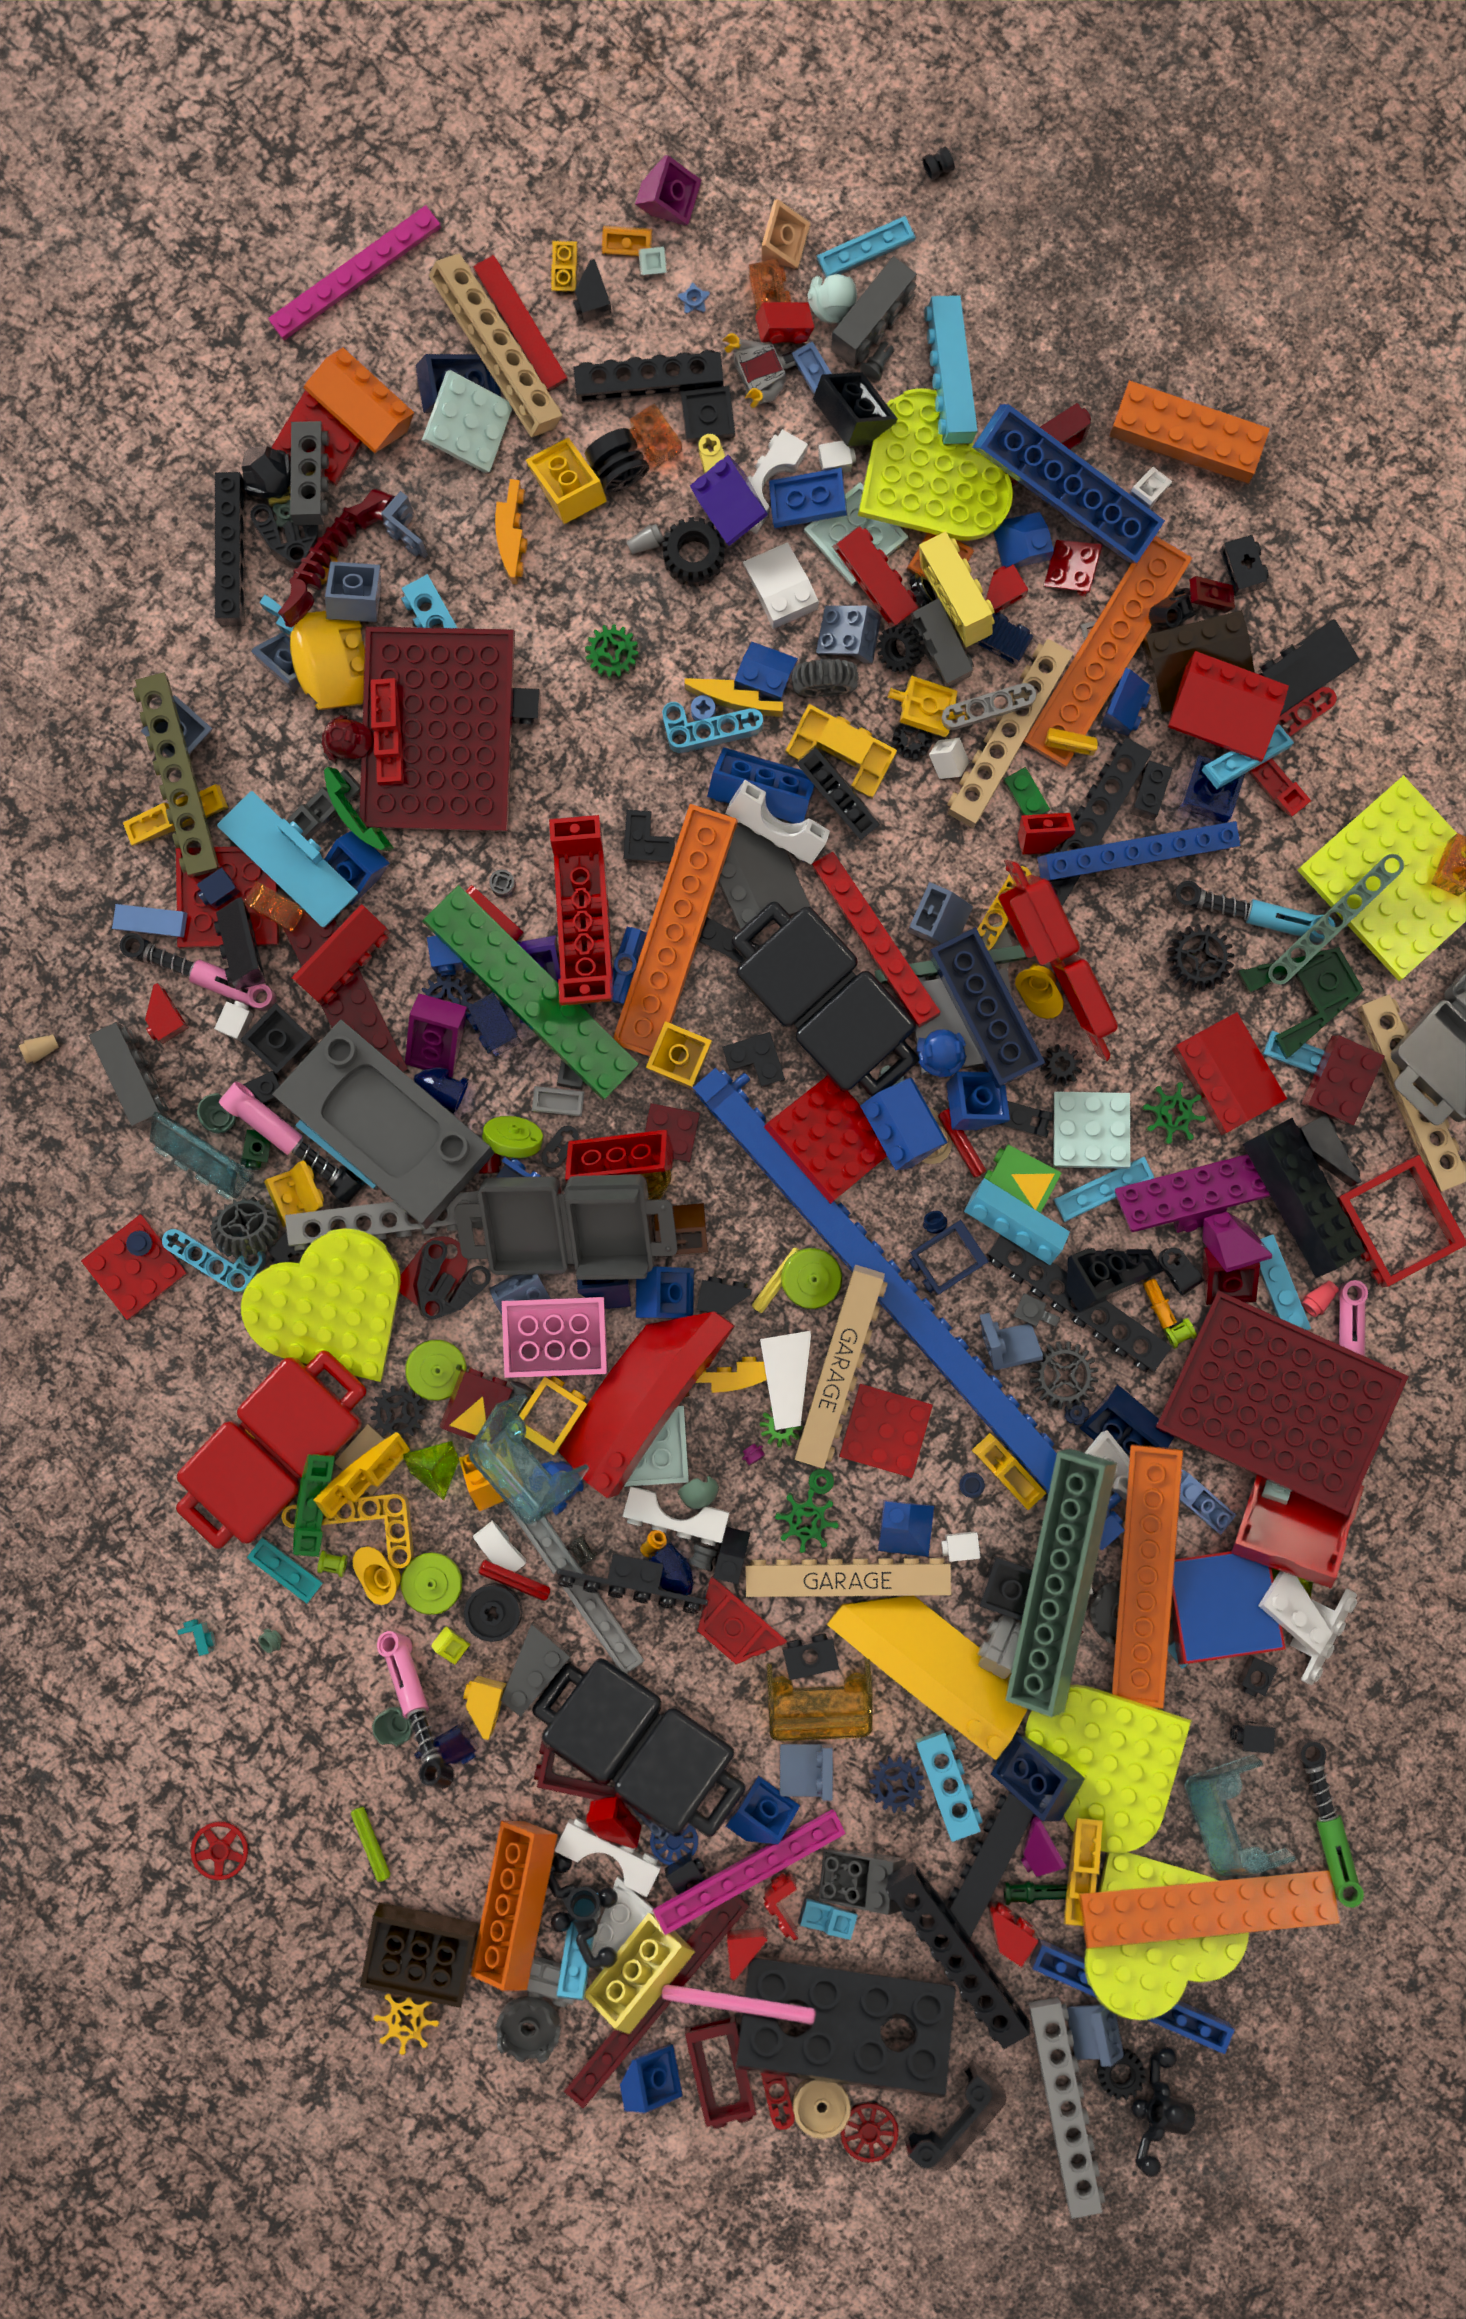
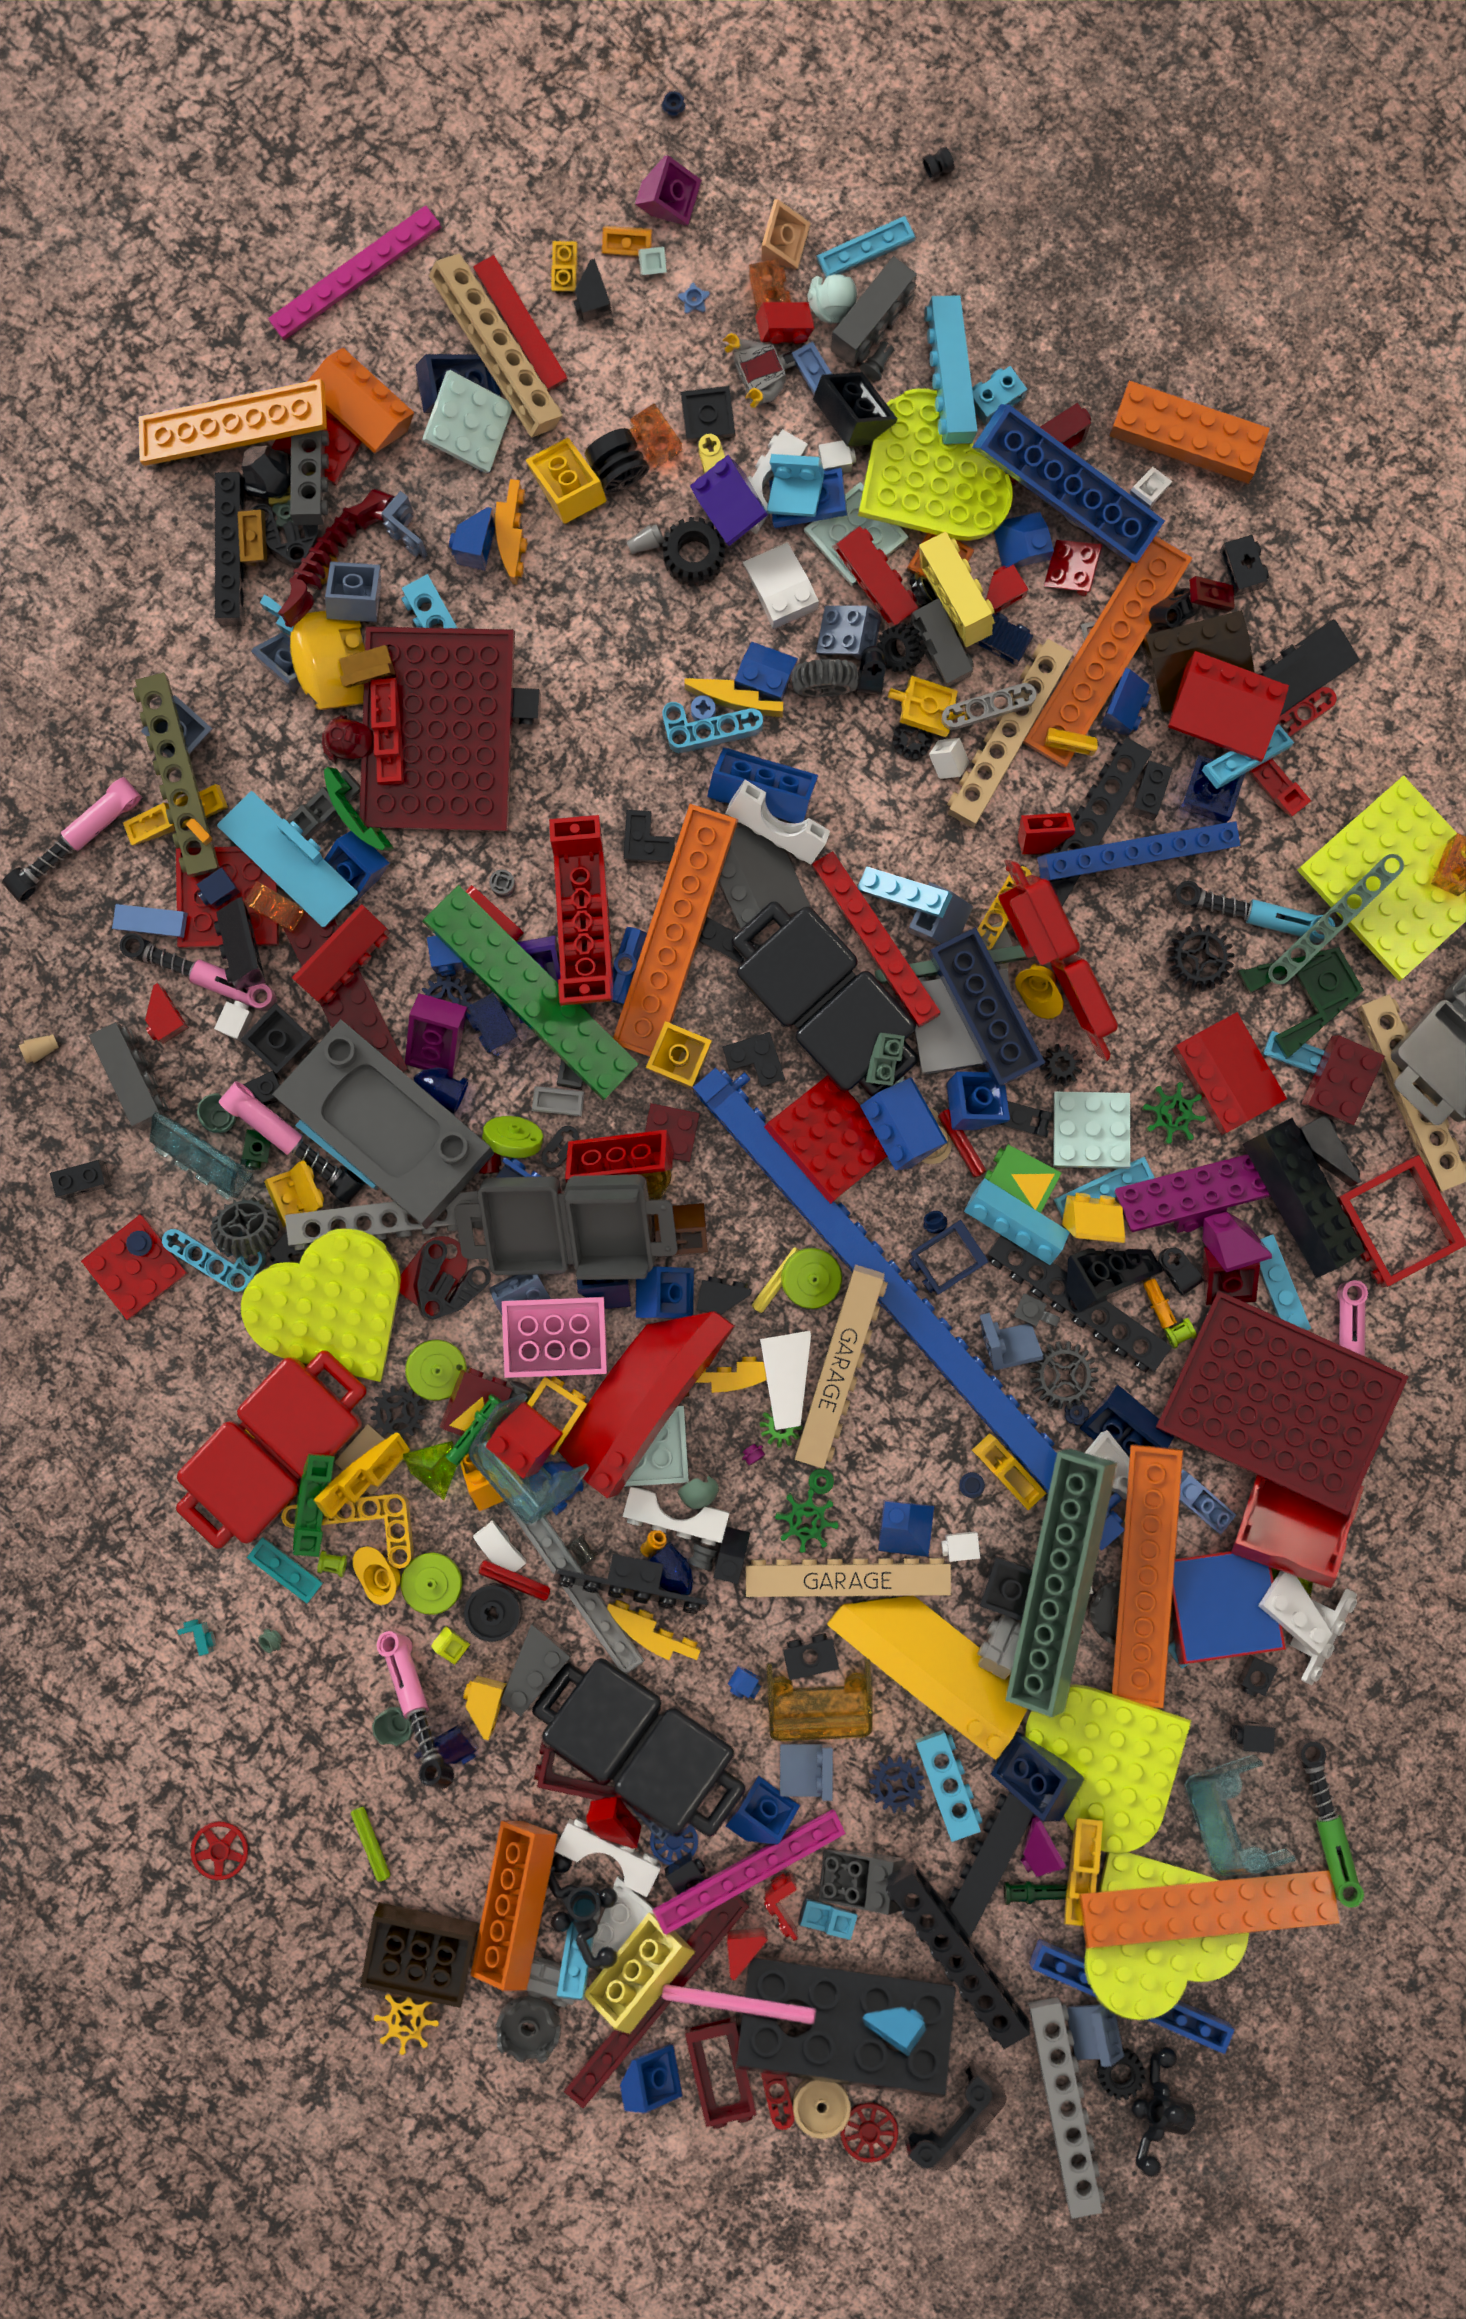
(80, 1179): none -> black brick
(118, 799): none -> piece
(199, 831): none -> light orange tile
(232, 422): none -> light orange plate
(252, 537): none -> pearl gold panel
(366, 666): none -> pearl gold panel
(462, 1446): none -> green pin
(474, 540): none -> blue slope
(524, 1440): none -> red slope
(602, 654): green gear -> none
(638, 386): black brick -> none
(641, 1629): none -> yellow slope
(673, 97): none -> dark blue plate
(735, 1626): red wing -> none
(744, 1683): none -> blue plate
(795, 485): none -> medium azure bracket
(838, 792): black brick -> none
(845, 743): yellow bracket -> none
(871, 671): none -> black piece
(883, 1059): none -> sand green slope
(886, 1430): red plate -> none
(897, 2027): none -> dark azure slope
(904, 892): none -> plate
(941, 1053): blue helmet -> none
(1002, 388): none -> medium azure brick
(1012, 1936): red slope -> none
(1026, 793): green plate -> none
(1094, 1218): none -> yellow slope
(1276, 1493): light aqua plate -> none
(1319, 1299): coral cone -> none

